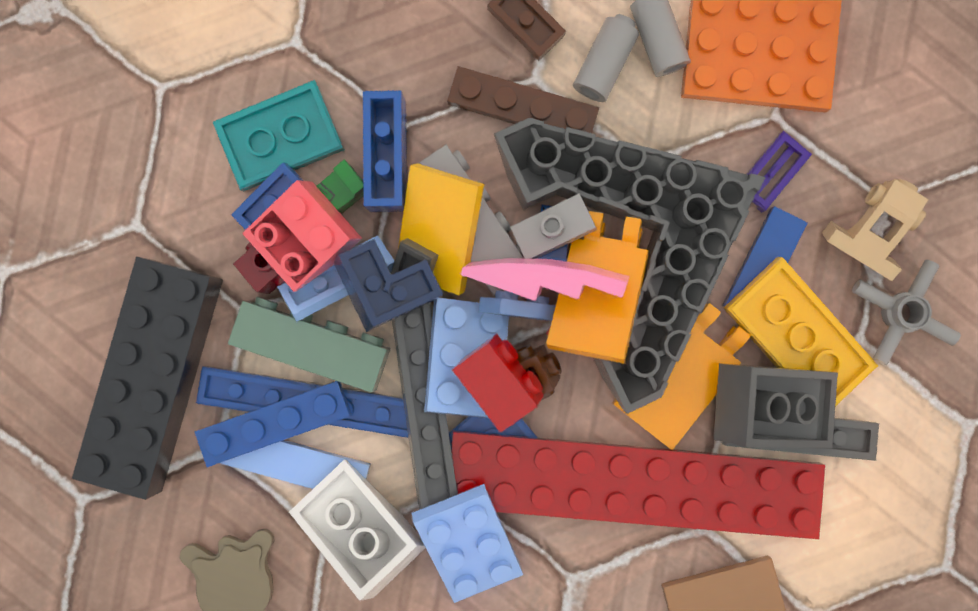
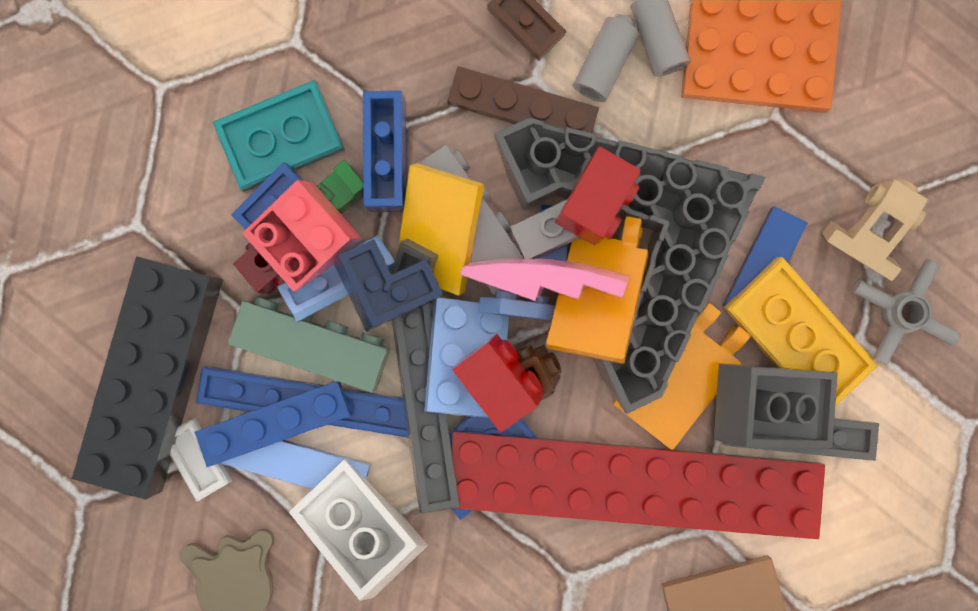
(191, 464): none -> white tile
(467, 543): light blue plate -> none
(598, 197): none -> red brick
(793, 146): dark purple tile -> none

